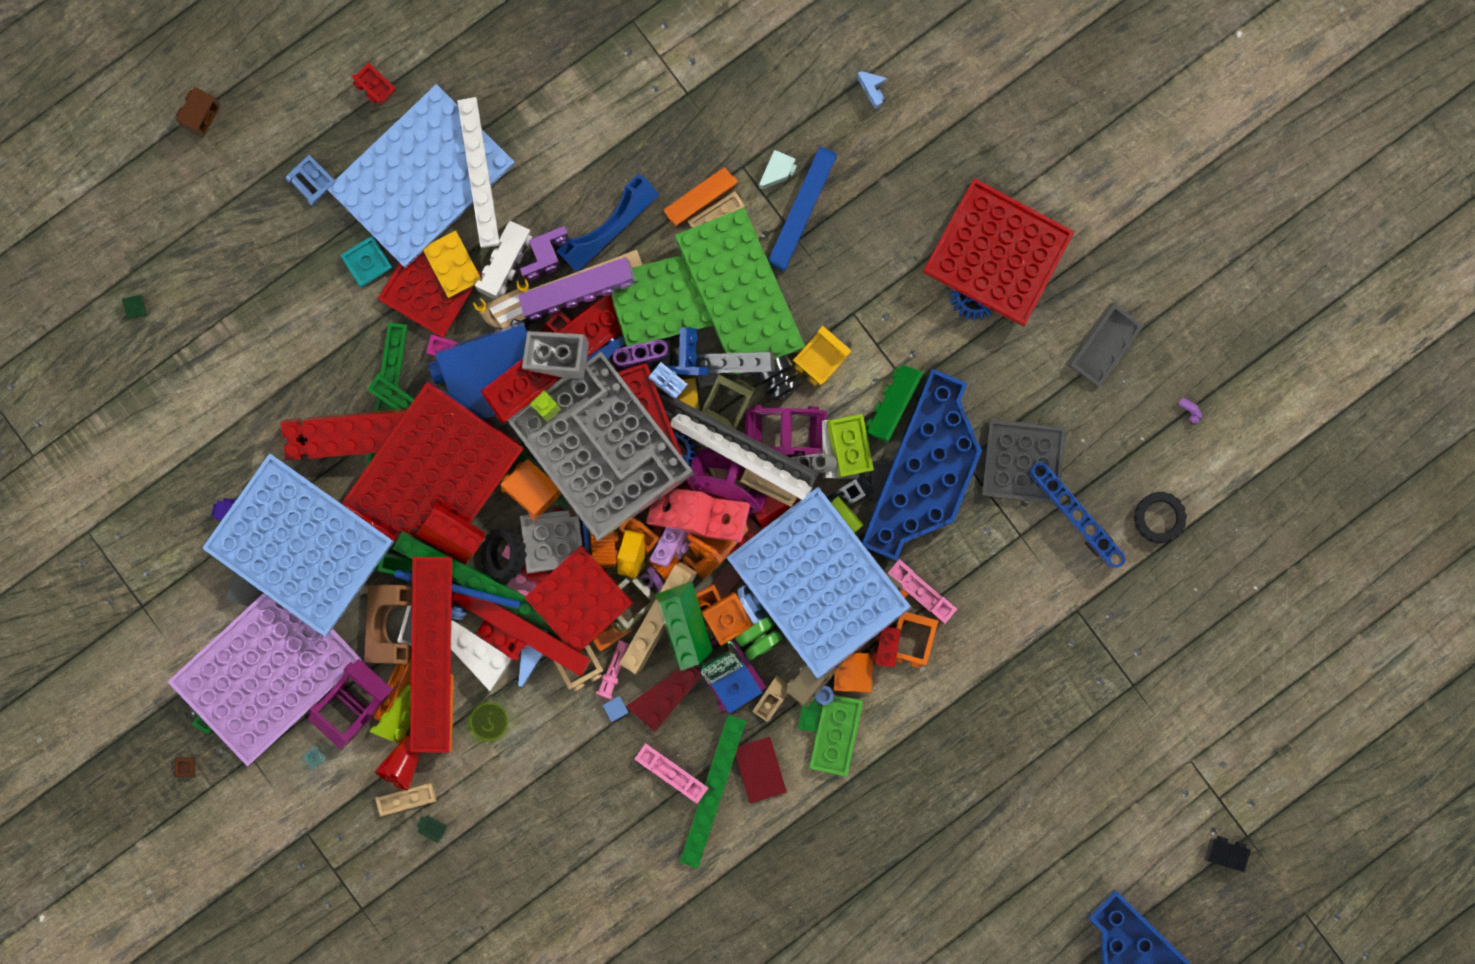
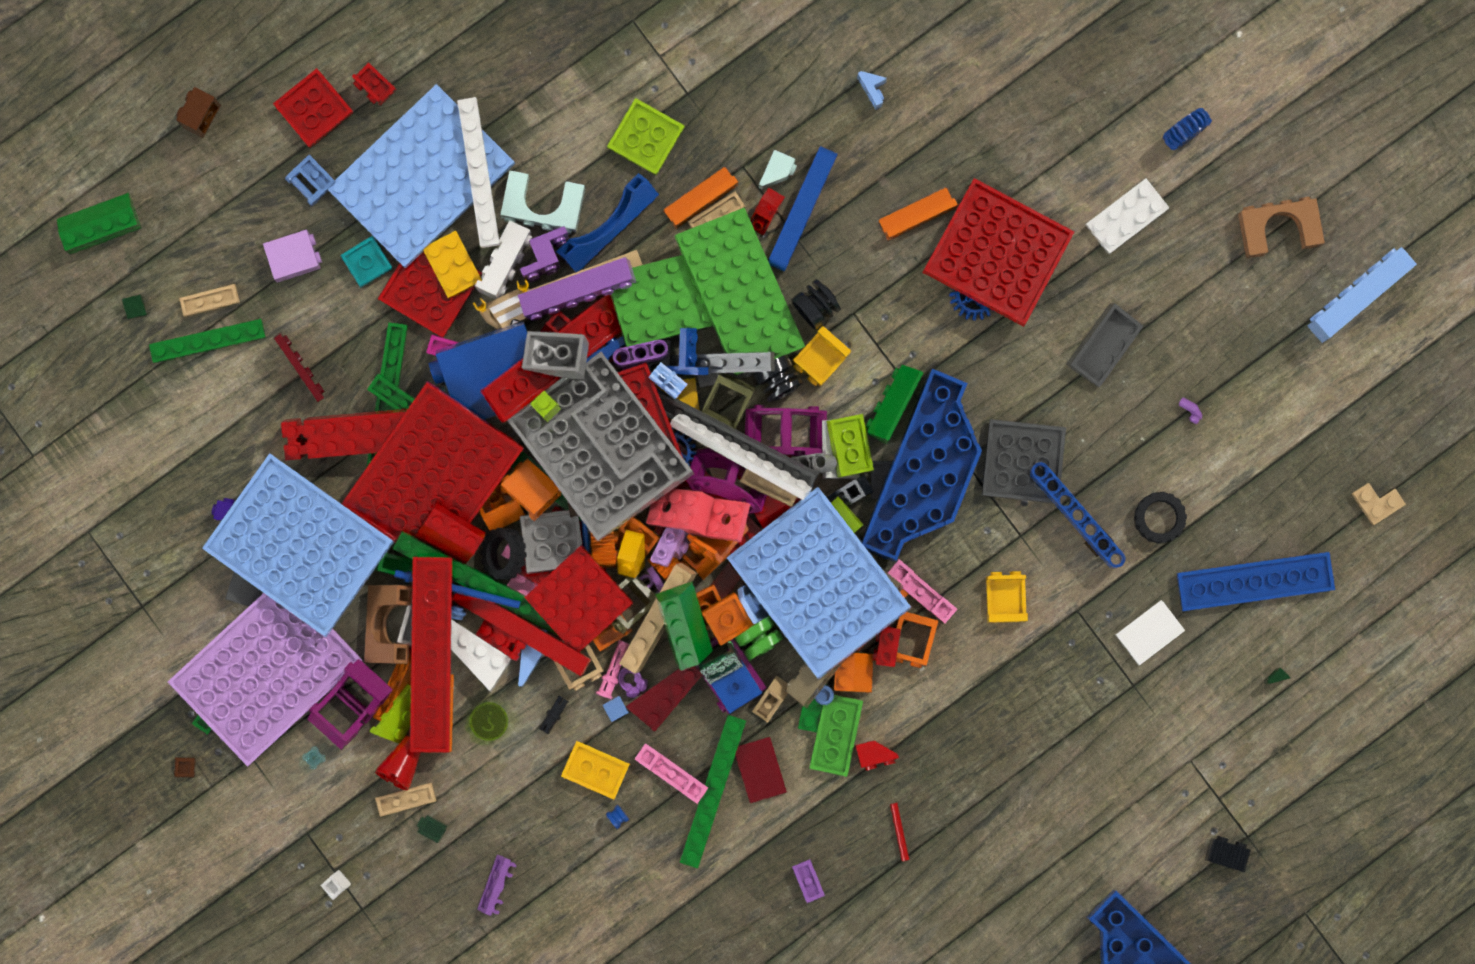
(98, 224): none -> green slope
(207, 341): none -> green plate
(209, 300): none -> tan tile
(292, 255): none -> lavender brick
(295, 359): none -> dark red wing
(313, 108): none -> red plate
(335, 884): none -> white slope
(495, 885): none -> medium lavender plate
(500, 509): none -> orange slope
(515, 207): none -> light aqua arch
(553, 714): none -> black pin
(595, 770): none -> yellow plate
(617, 816): none -> blue wheel
(631, 691): none -> medium lavender piece
(645, 136): none -> lime plate
(766, 210): none -> red slope
(808, 881): none -> medium lavender plate
(816, 304): none -> black wheel
(873, 753): none -> red slope
(899, 831): none -> red bar
(917, 213): none -> orange panel
(1006, 597): none -> yellow panel
(1127, 216): none -> white plate
(1150, 632): none -> white tile
(1187, 128): none -> blue gear
(1255, 581): none -> blue plate
(1276, 676): none -> dark green slope
(1303, 213): none -> medium nougat arch
(1357, 298): none -> light blue brick
(1375, 507): none -> tan plate

